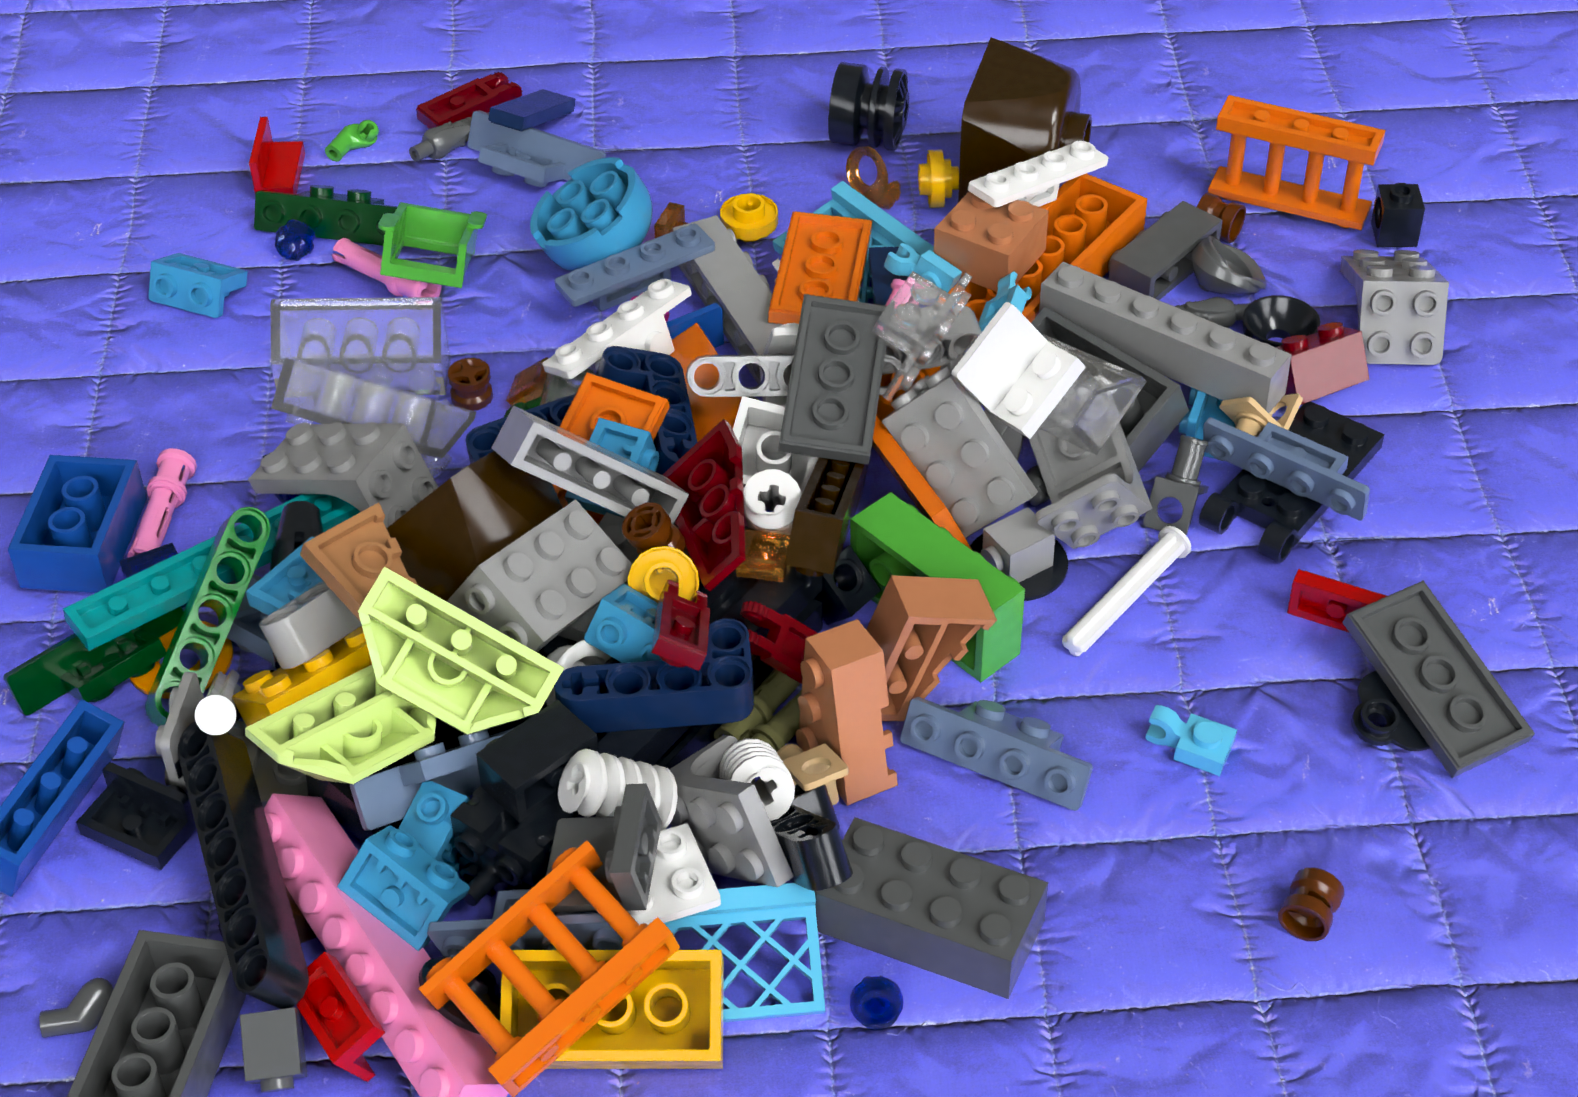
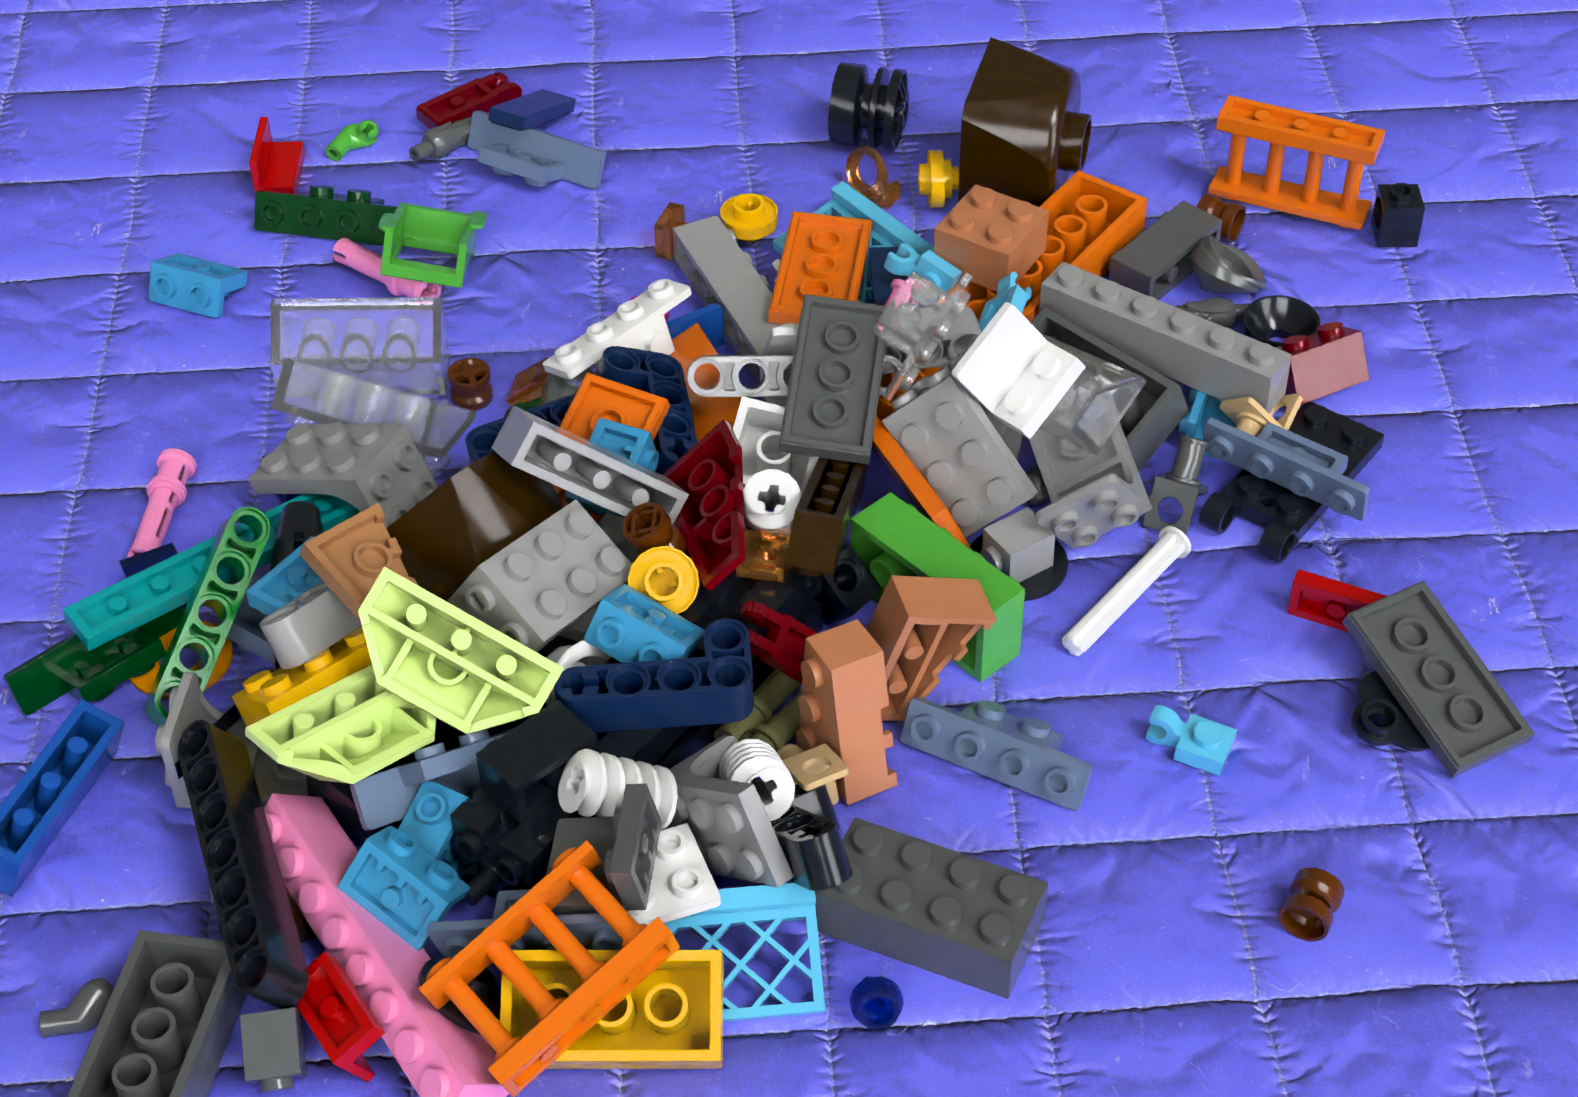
(78, 524): blue brick -> none
(139, 816): black bracket -> none
(217, 710): white axle -> none
(294, 240): clear blue plate -> none
(593, 214): dark azure cylinder -> none
(633, 270): sand blue bracket -> none
(681, 628): dark red hinge -> none
(1039, 177): white bracket -> none
(1398, 306): light grey bracket -> none

